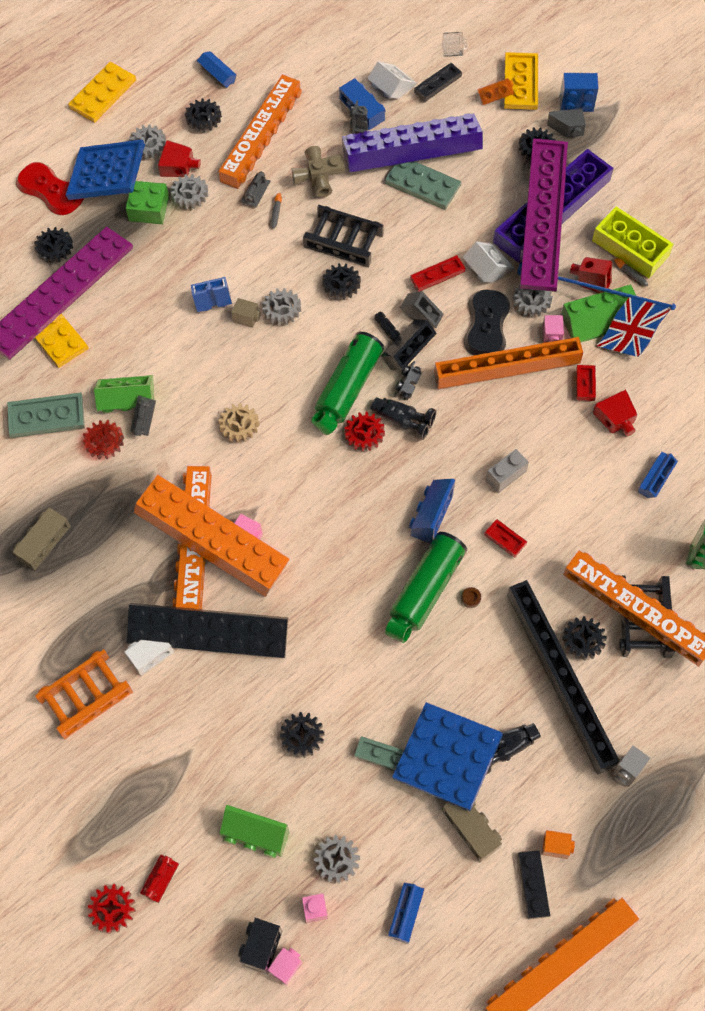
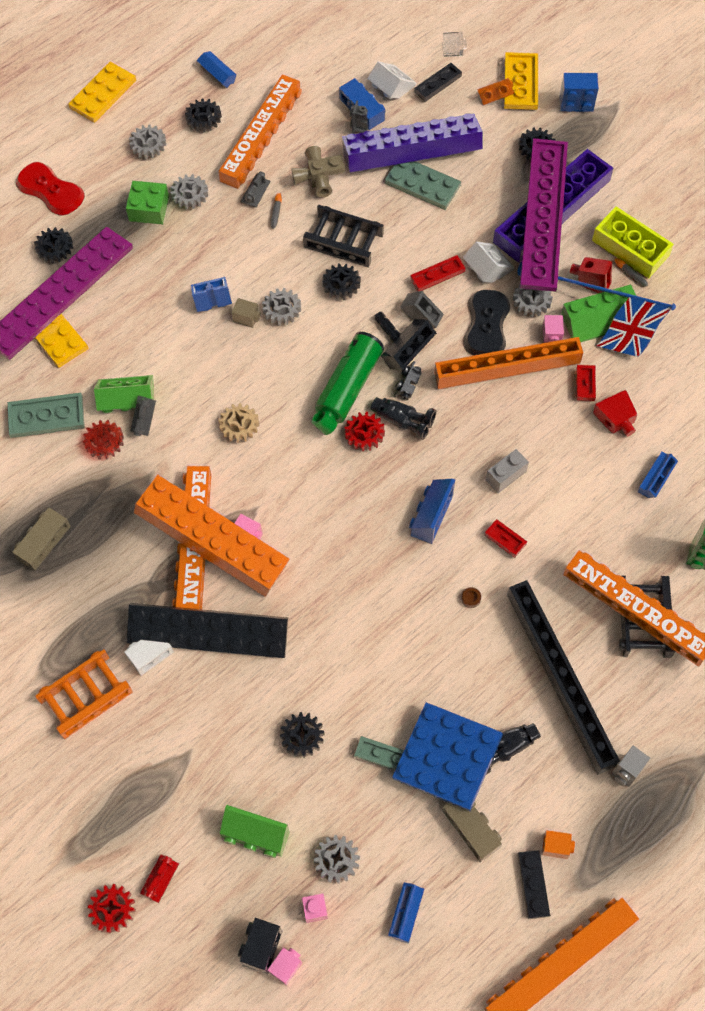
(105, 169): blue plate -> none
(177, 160): red torso -> none
(425, 586): green piece -> none
(567, 122): dark grey slope -> none
(575, 638): black gear -> none

